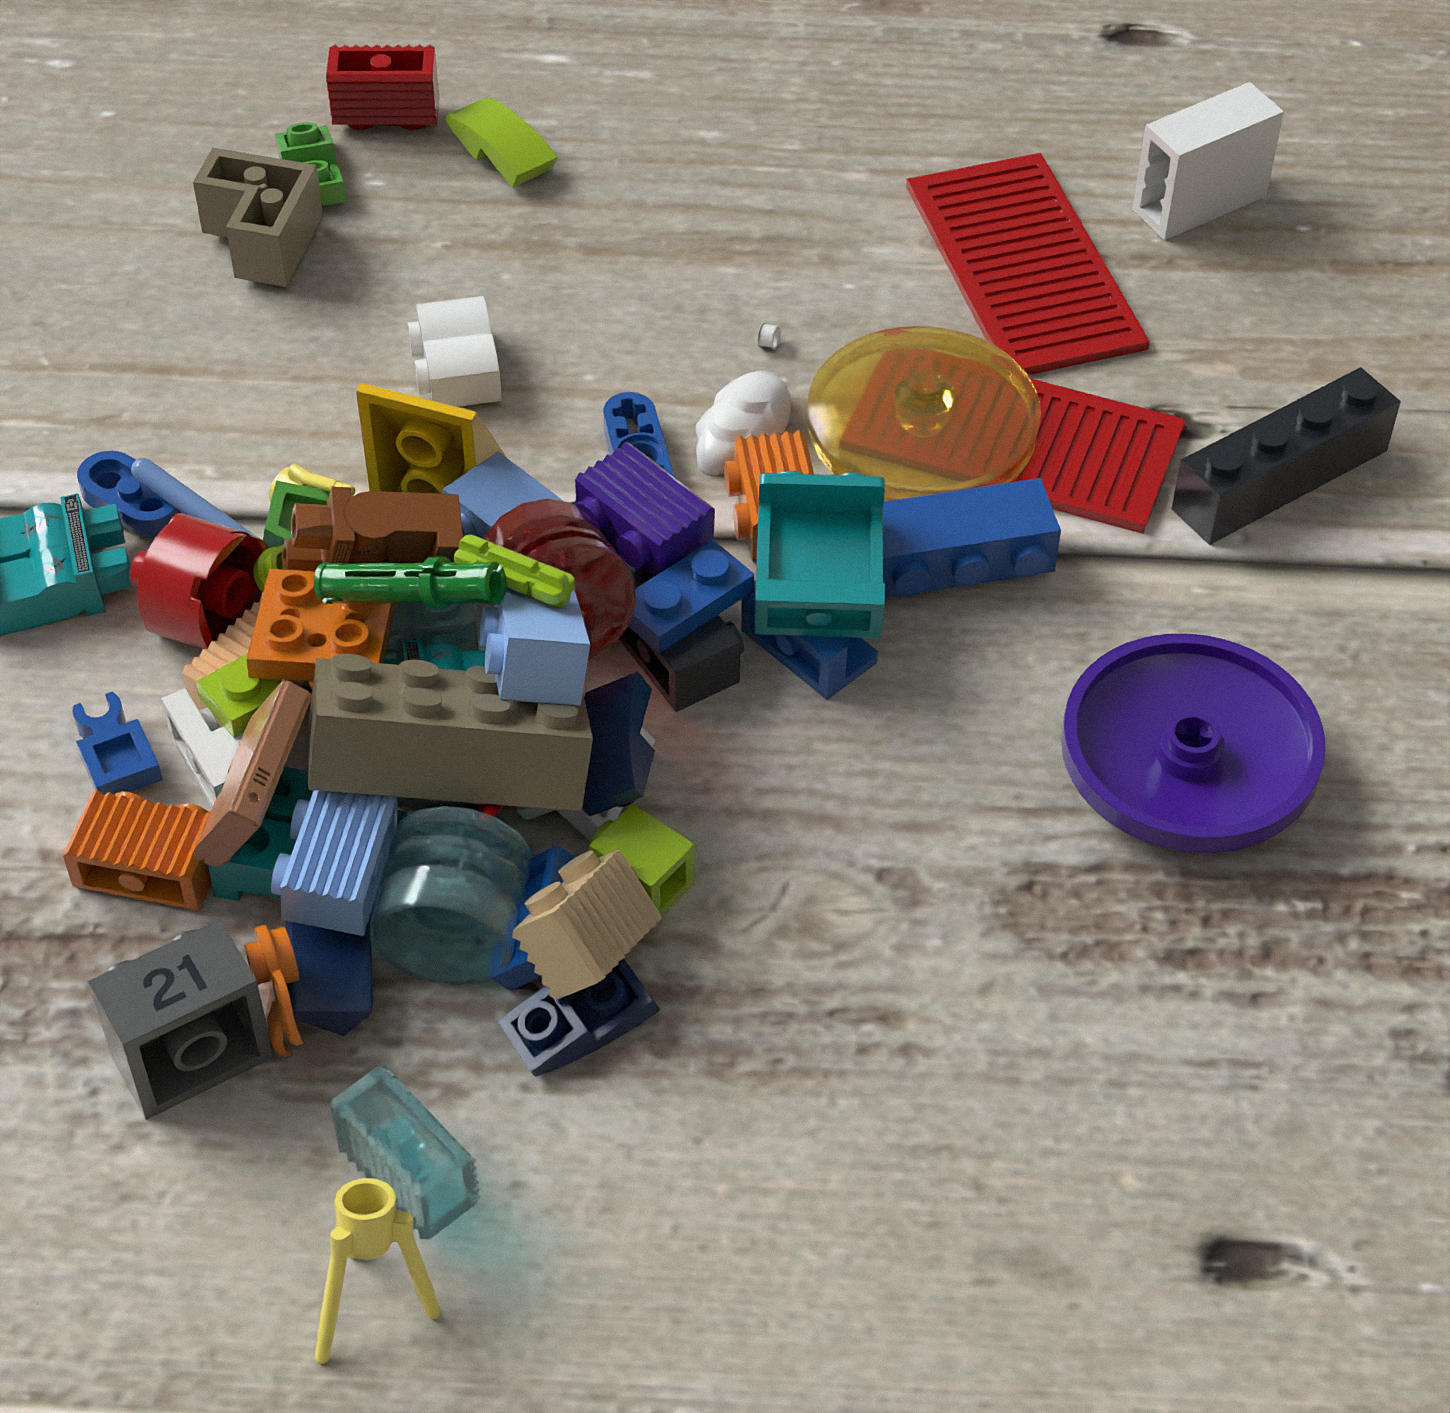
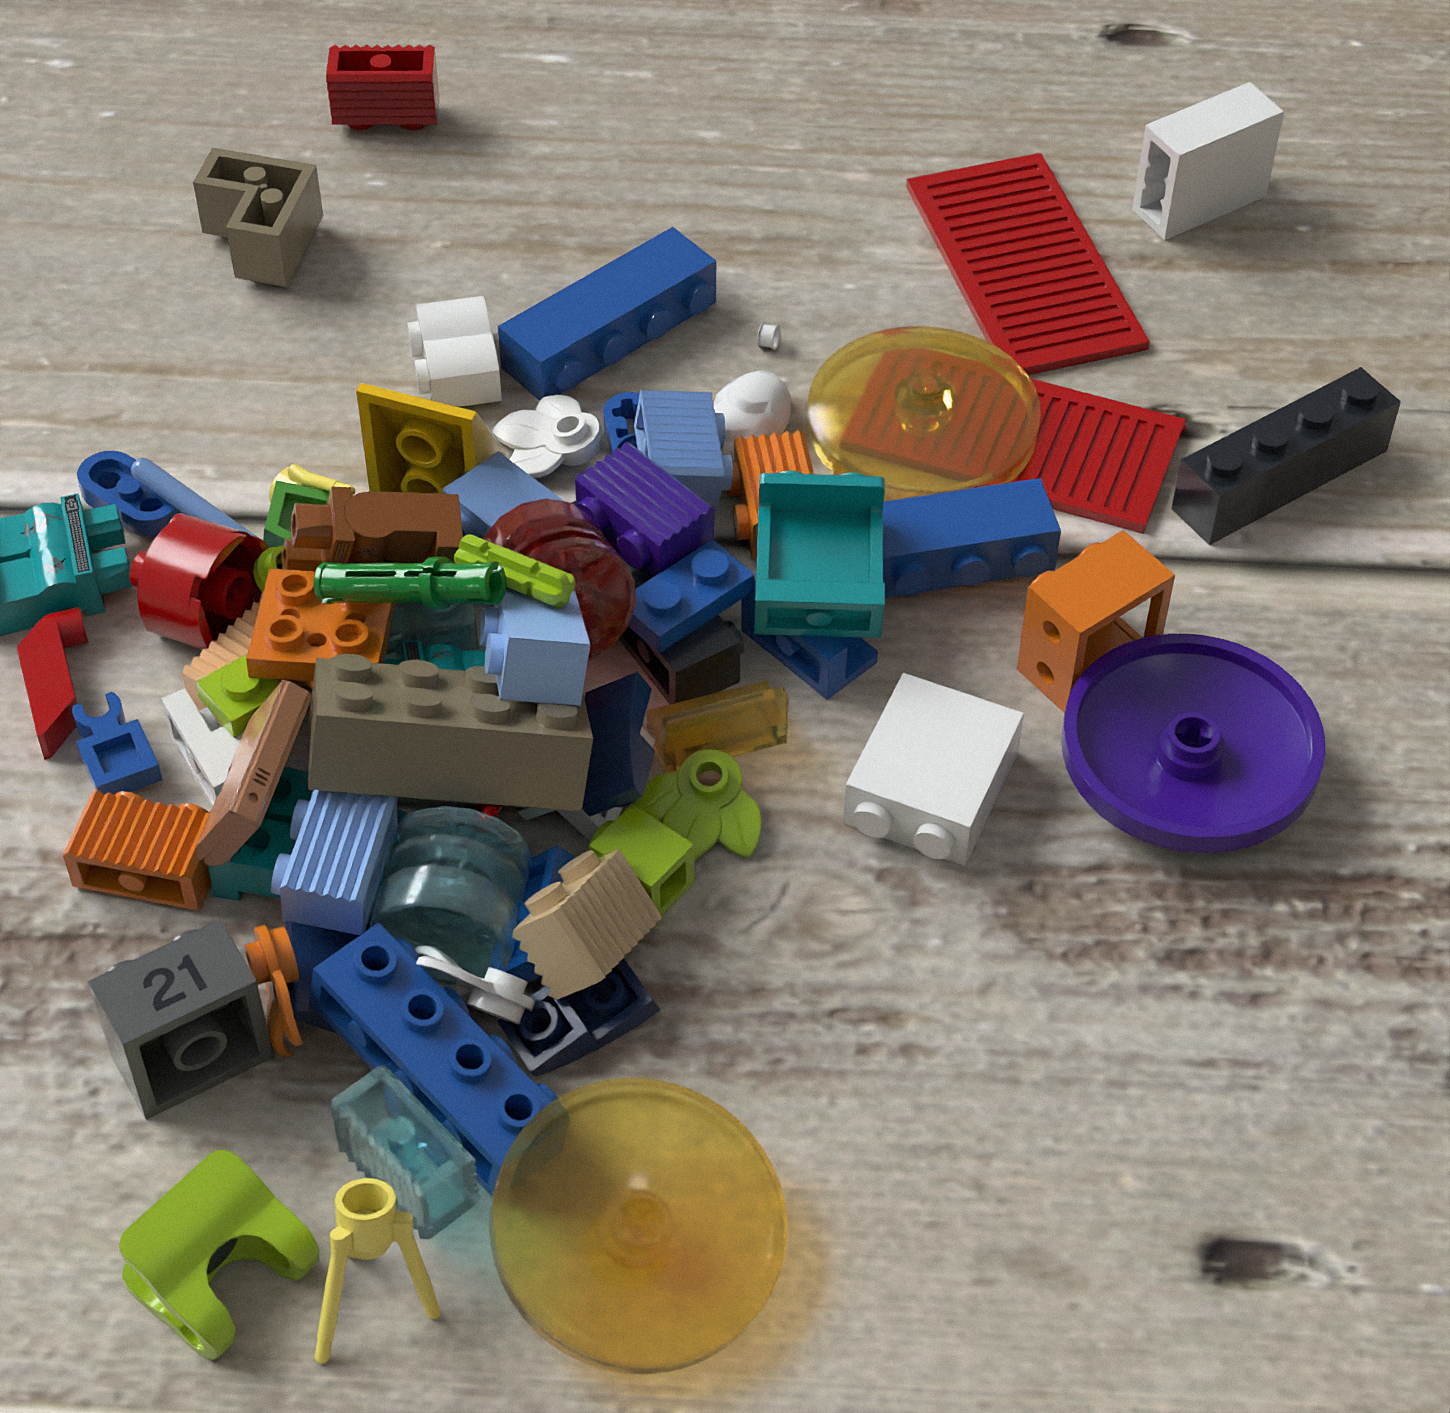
(49, 677): none -> red piece
(197, 1228): none -> lime piece
(314, 146): bright green slope -> none
(428, 1040): none -> blue brick
(496, 994): none -> white plate
(505, 138): lime slope -> none
(550, 435): none -> white plate
(607, 314): none -> blue brick
(637, 1226): none -> clear yellow dish
(685, 440): none -> light blue brick
(703, 811): none -> lime plate
(727, 721): none -> clear yellow panel
(932, 769): none -> white brick
(1078, 609): none -> orange piece

